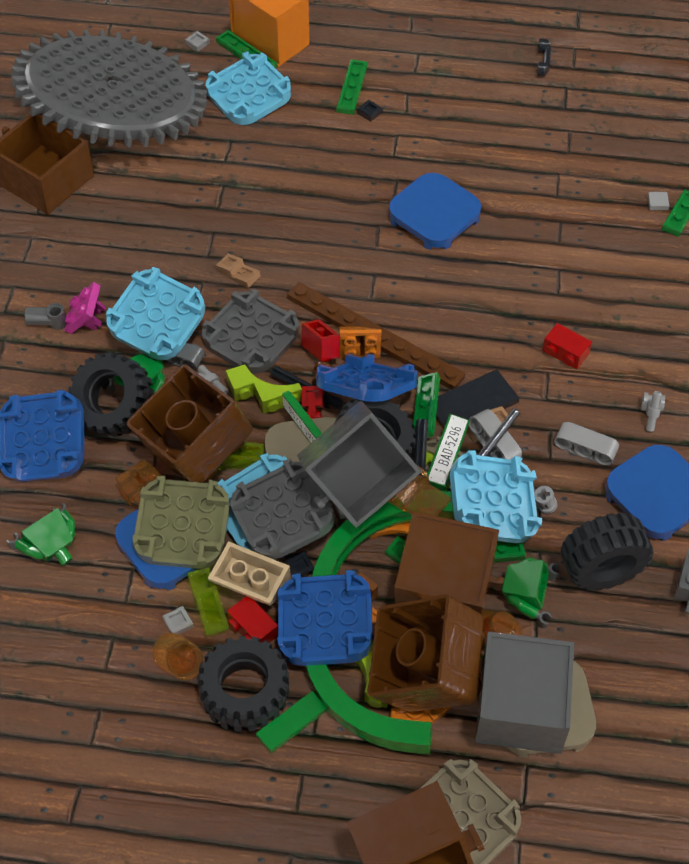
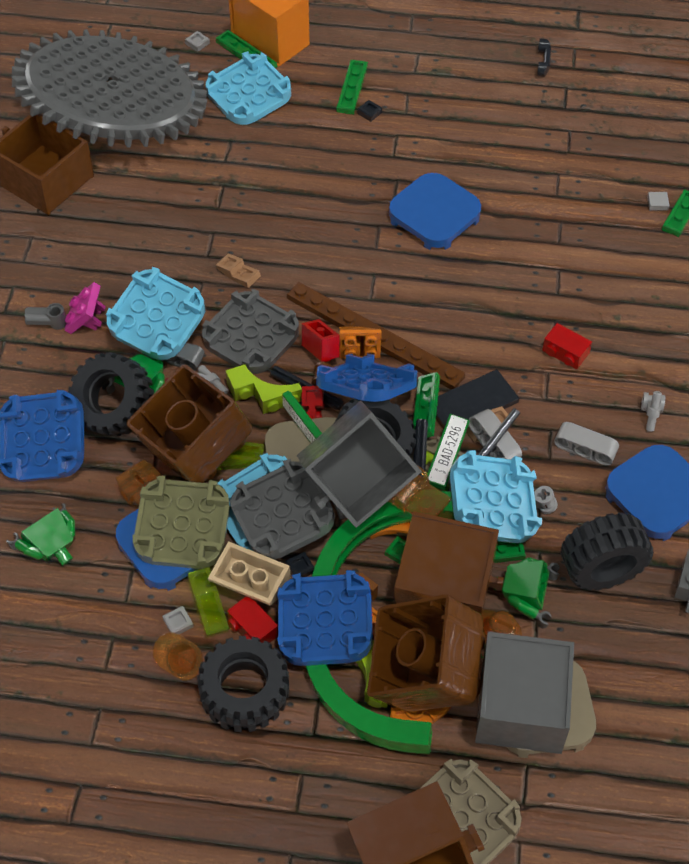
(291, 722): green tile -> none

